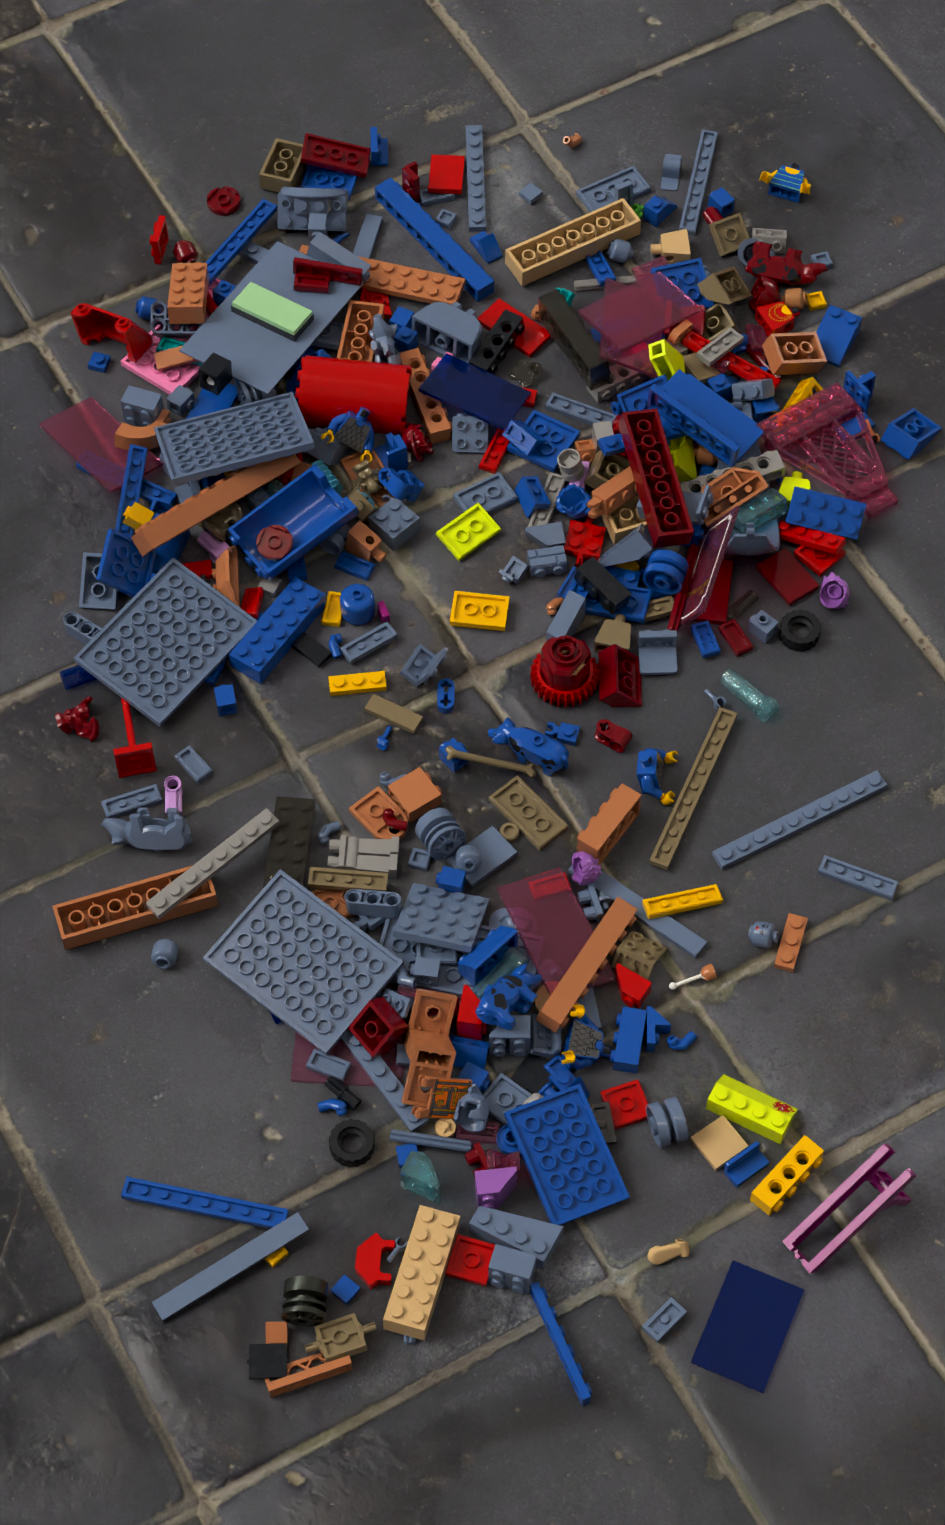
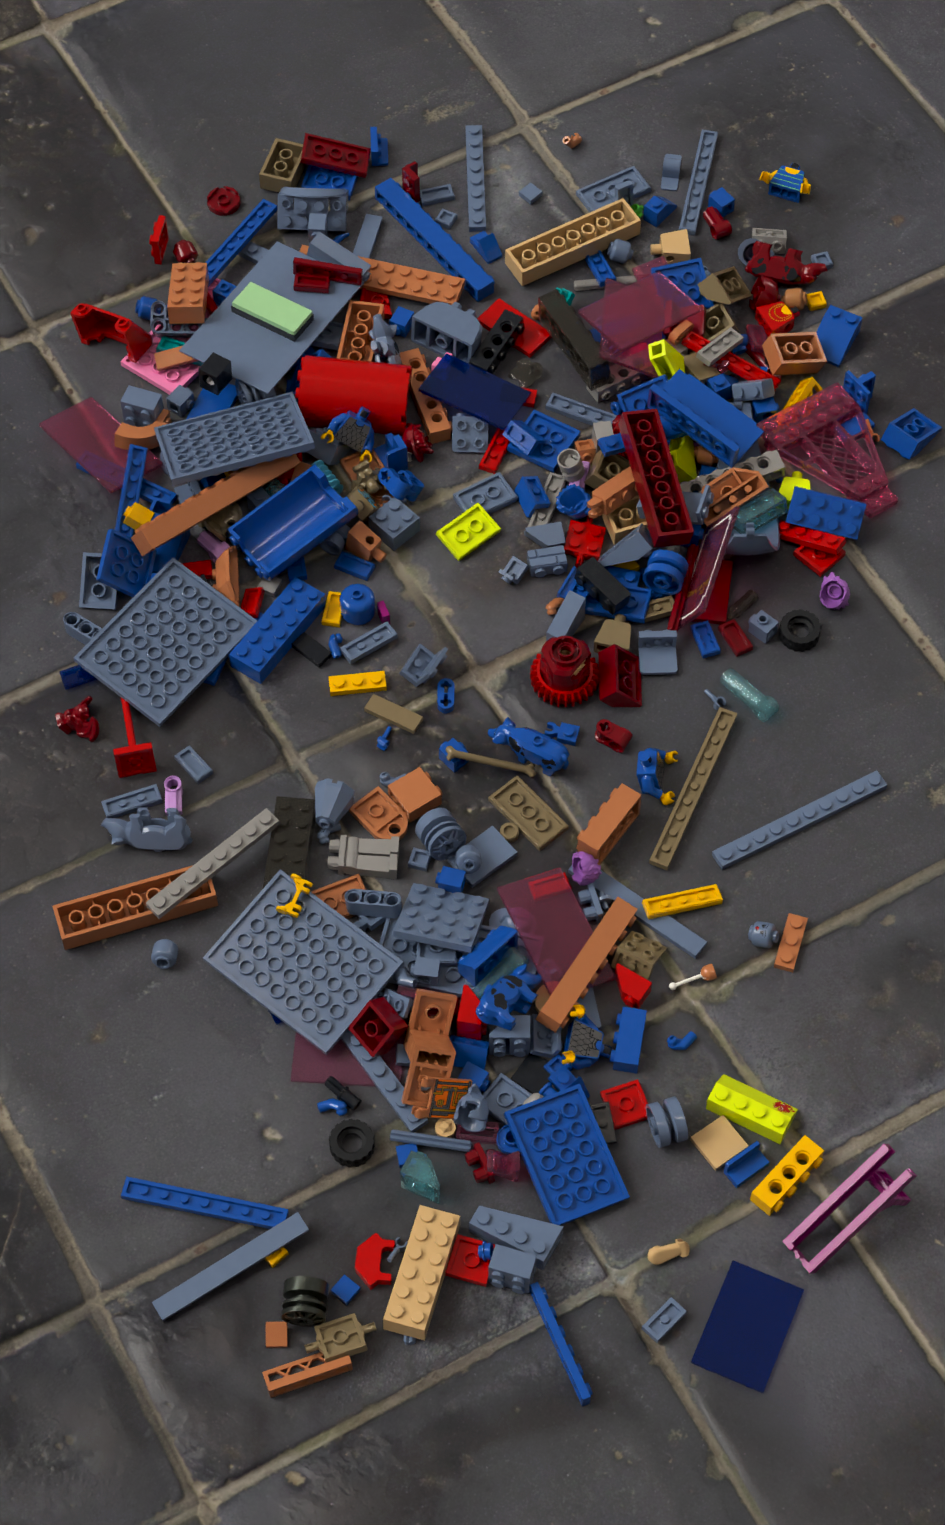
(99, 362): blue plate -> none
(225, 700): blue brick -> none
(267, 1361): black piece -> none
(274, 542): dark red tile -> none
(288, 908): none -> yellow piece
(328, 1065): sand blue tile -> none
(332, 802): none -> sand blue cone
(346, 879): dark tan plate -> none
(392, 822): dark red arm -> none
(406, 339): blue brick -> none
(446, 174): red tile -> none
(479, 610): yellow plate -> none
(485, 1251): none -> blue plate
(494, 1186): medium lavender slope -> none
(654, 1025): blue slope -> none
(729, 233): dark tan tile -> none
(787, 576): dark red tile -> none
(858, 877): sand blue tile -> none

